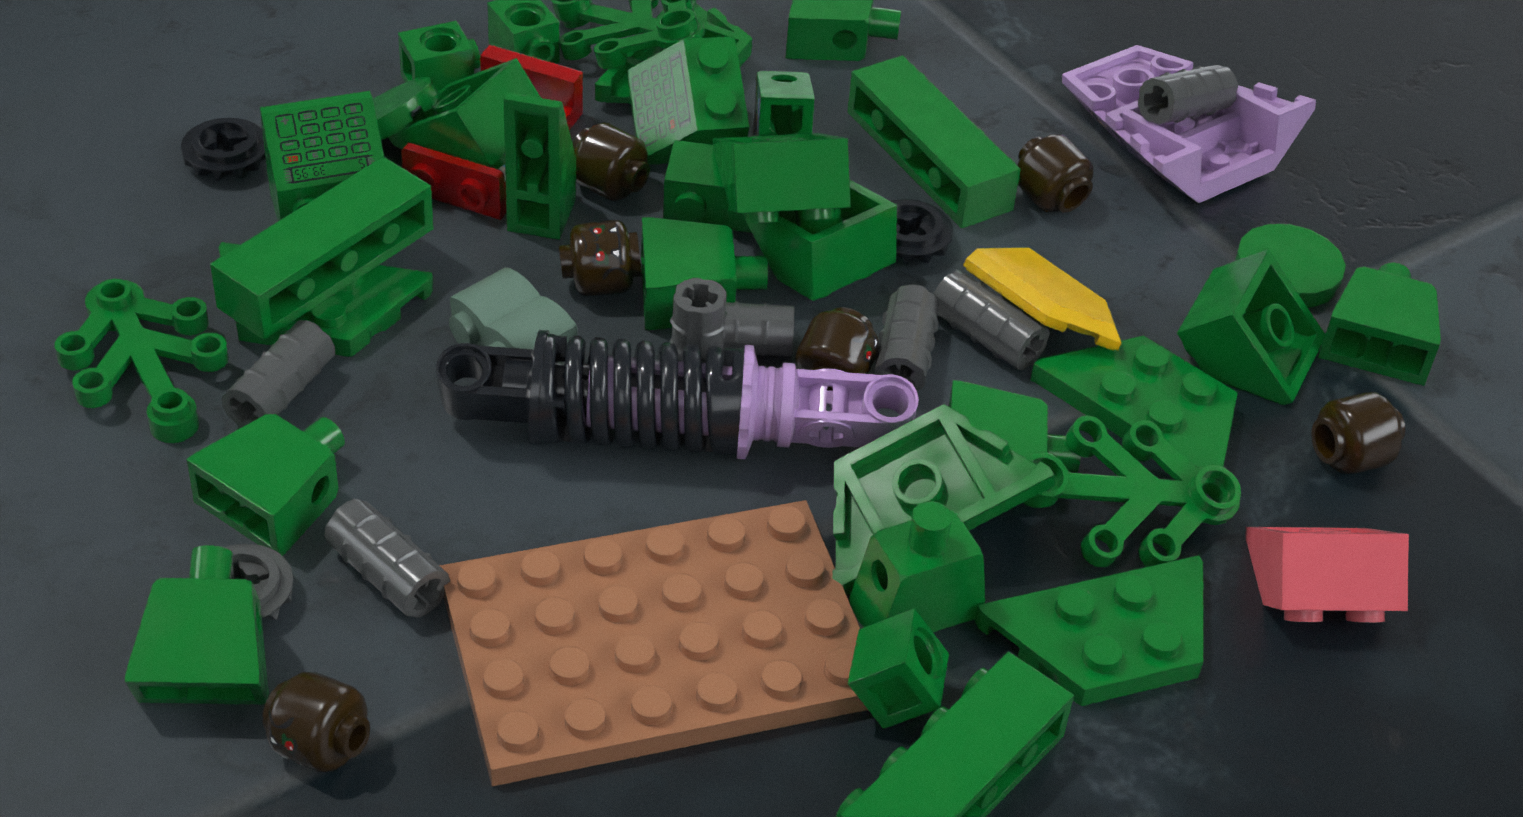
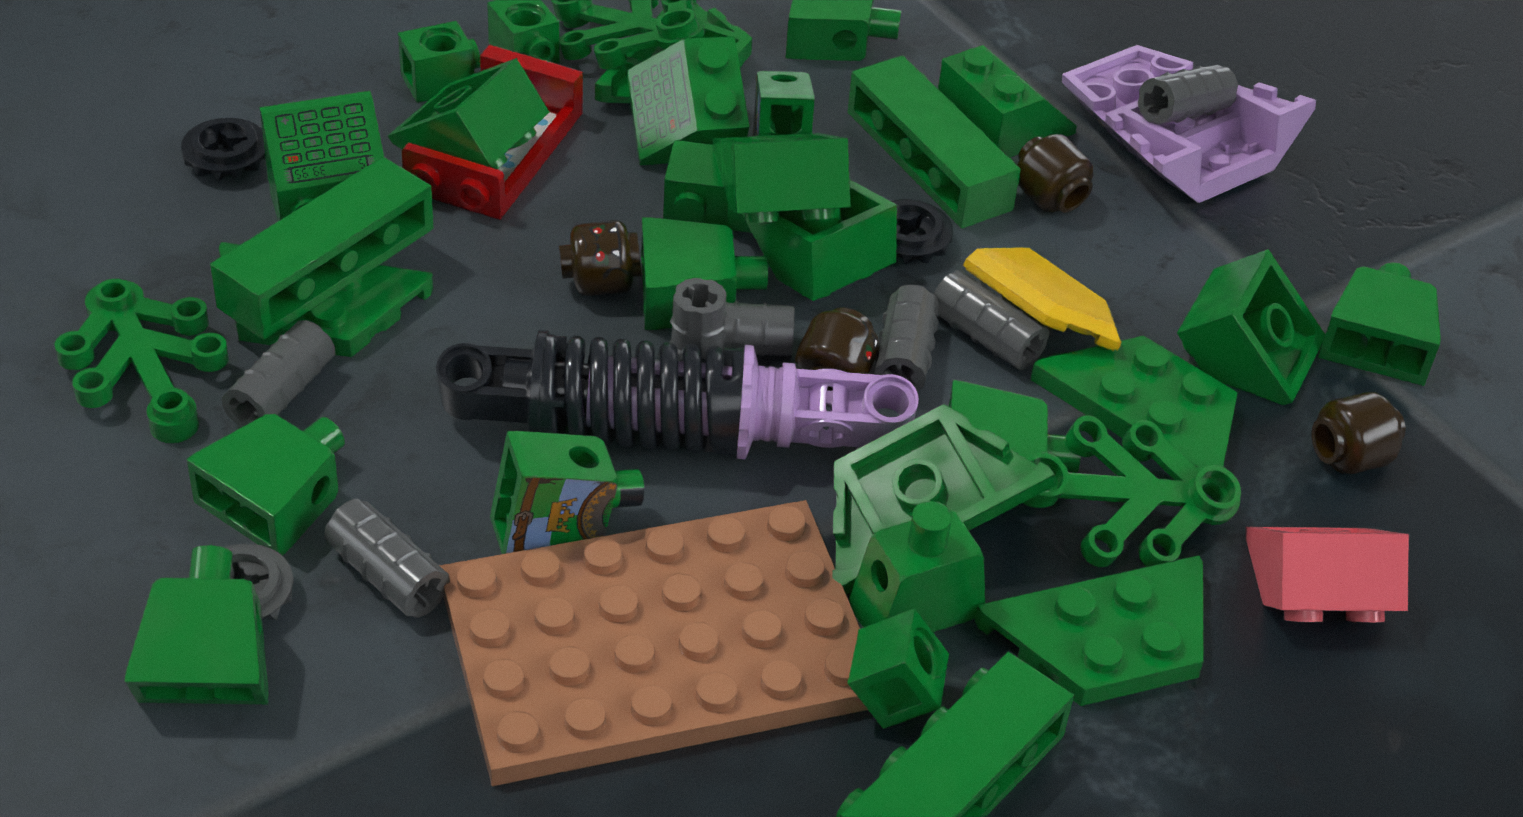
(316, 721): dark brown head -> none
(397, 105): green tile -> none
(506, 313): sand green brick -> none
(538, 166): green slope -> none
(557, 490): none -> green torso
(610, 161): dark brown head -> none
(999, 100): none -> green slope
(1304, 256): green tile -> none

